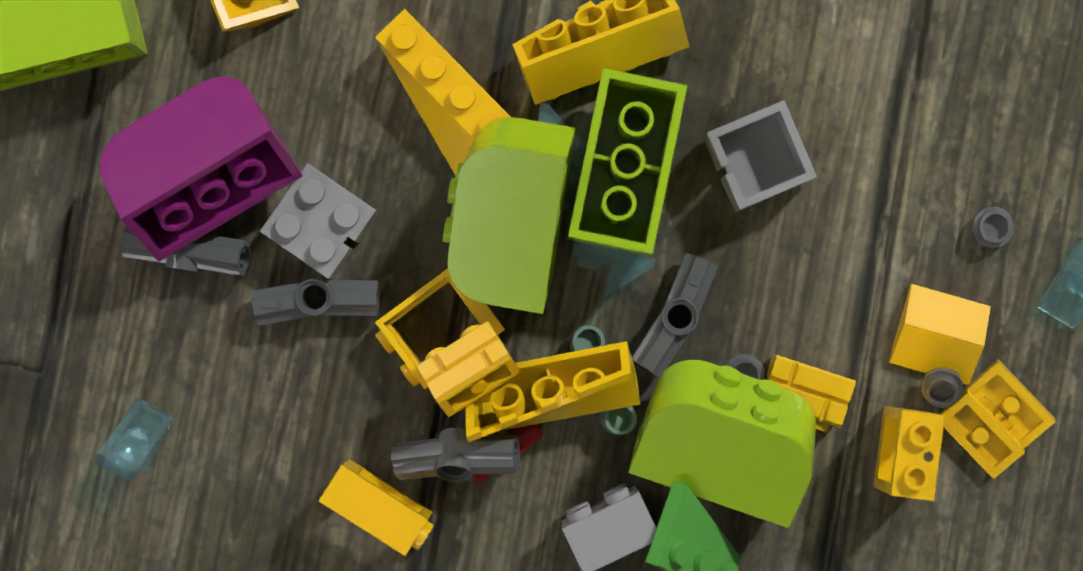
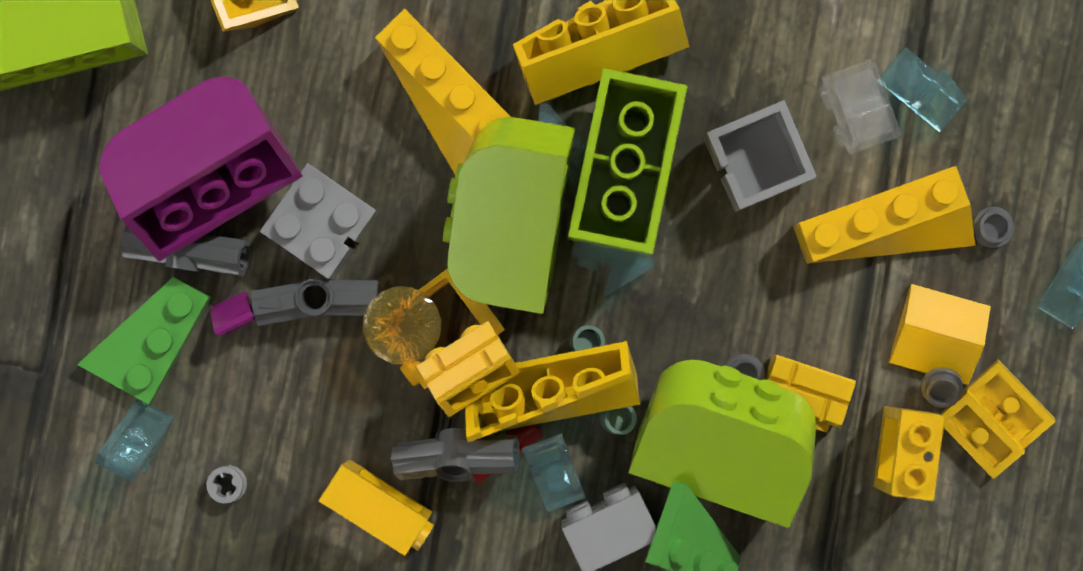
(149, 342): none -> bright green wing
(214, 488): none -> light grey bush
(232, 314): none -> magenta slope
(402, 325): none -> clear yellow wheel
(554, 472): none -> clear light blue slope
(688, 290): dark grey piece -> none
(860, 107): none -> clear brick
(905, 219): none -> yellow wedge
(924, 90): none -> clear light blue slope

